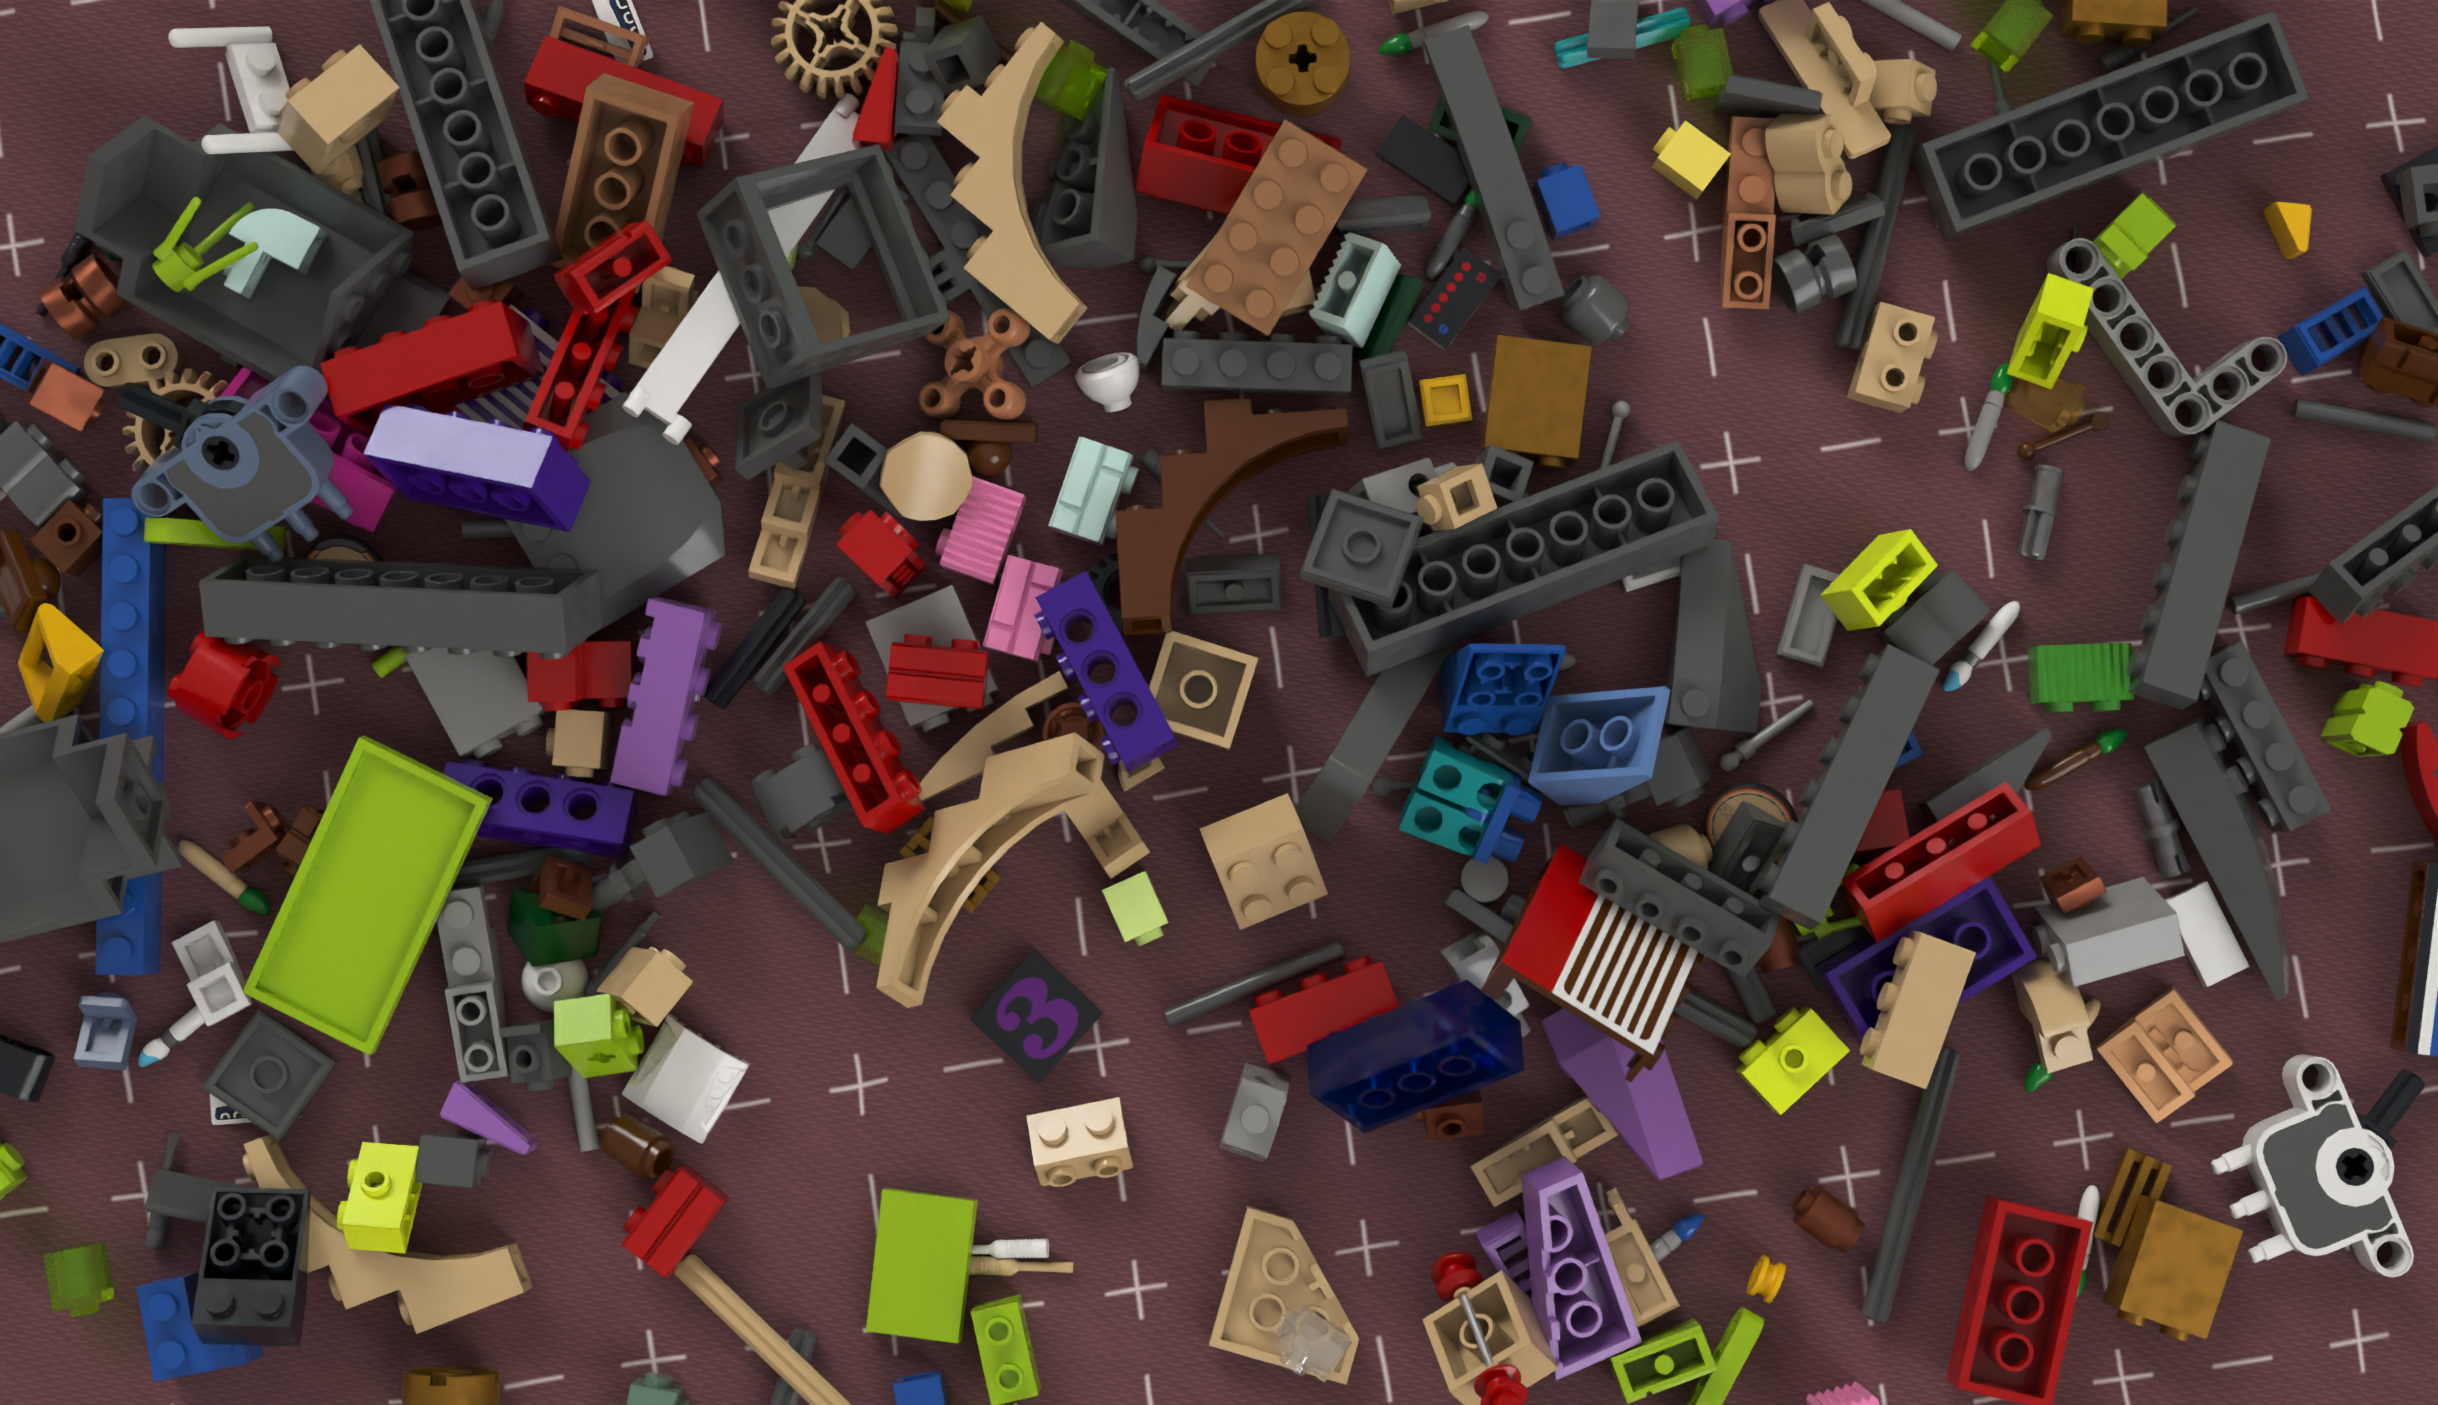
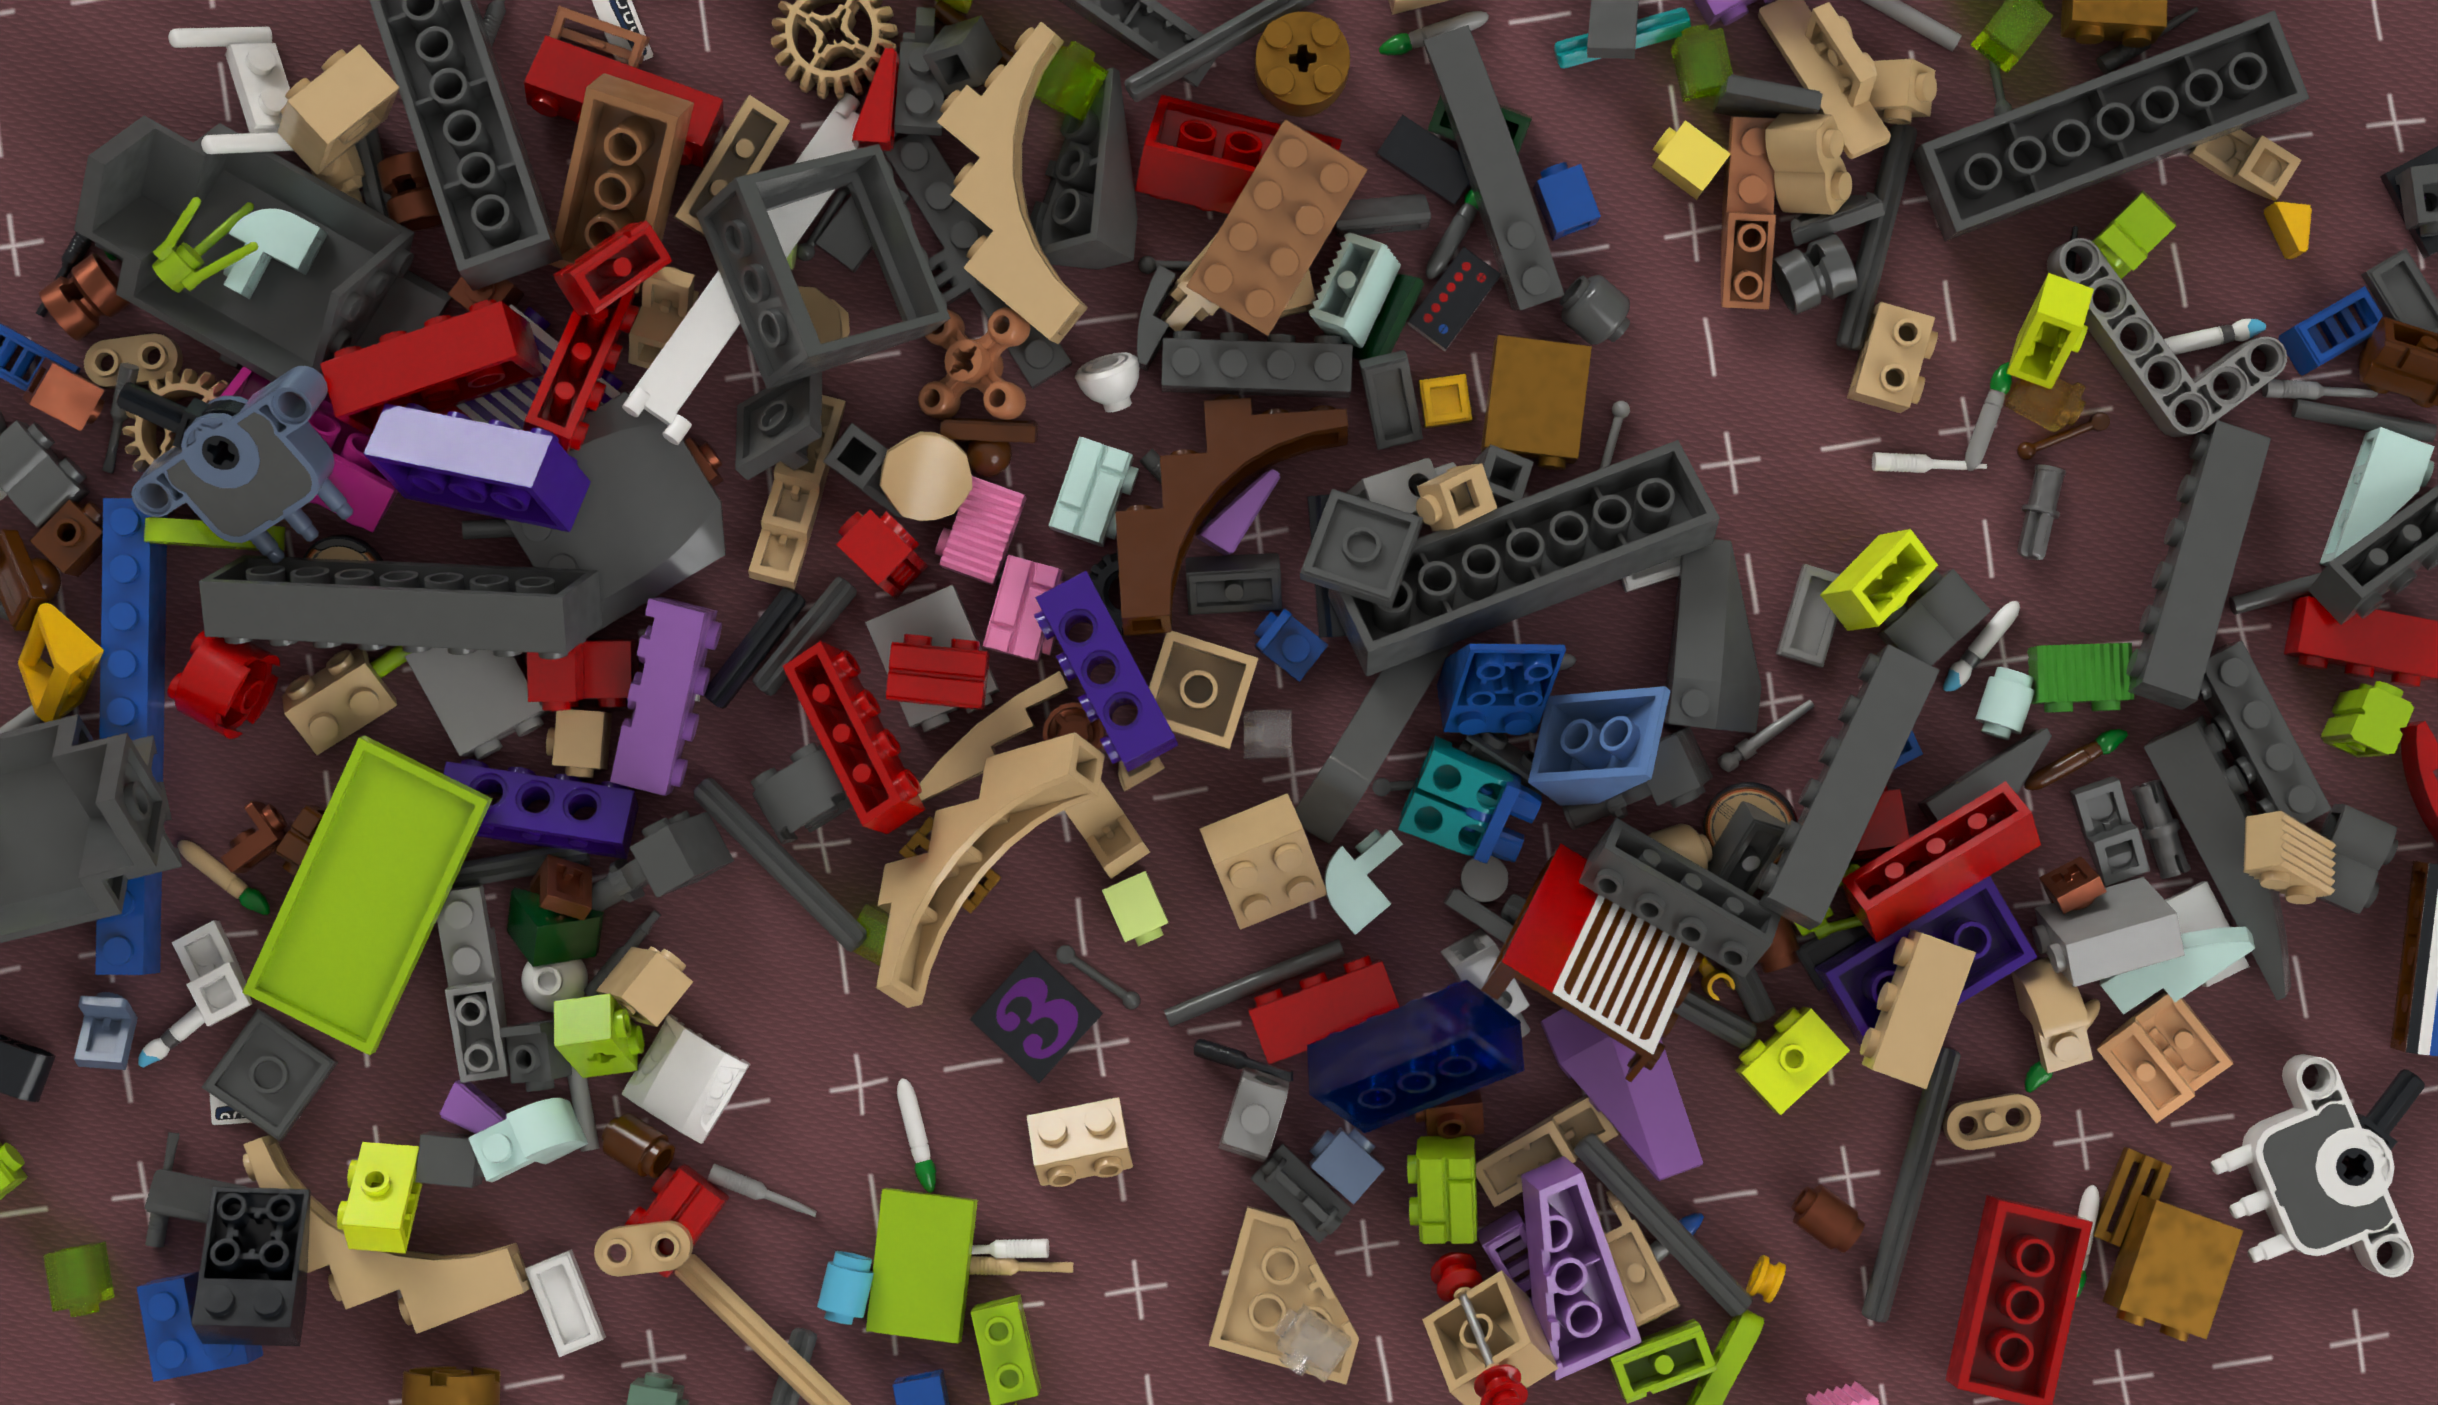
(127, 373): none -> dark grey piece
(337, 700): none -> tan bracket
(528, 1135): none -> light aqua brick
(565, 1303): none -> white tile
(642, 1248): none -> tan plate
(737, 154): none -> tan brick
(753, 1189): none -> light grey piece
(846, 1287): none -> medium azure brick
(916, 1135): none -> white piece
(1066, 955): none -> dark grey hinge
(1231, 523): none -> medium lavender slope
(1237, 1059): none -> black piece
(1268, 734): none -> clear brick
(1289, 644): none -> blue bracket
(1301, 1193): none -> dark grey hinge
(1346, 1162): none -> sand blue brick
(1348, 886): none -> light aqua brick
(1445, 1190): none -> lime brick
(1663, 1225): none -> dark grey axle
(1709, 975): none -> yellow hand
(1914, 463): none -> white piece
(1990, 1121): none -> tan plate
(2005, 703): none -> light aqua brick
(2109, 830): none -> dark grey slope
(2205, 956): none -> light aqua slope
(2239, 331): none -> white piece
(2248, 162): none -> tan slope
(2288, 857): none -> tan brick
(2310, 390): none -> light grey piece
(2360, 851): none -> dark grey brick
(2382, 481): none -> light aqua slope

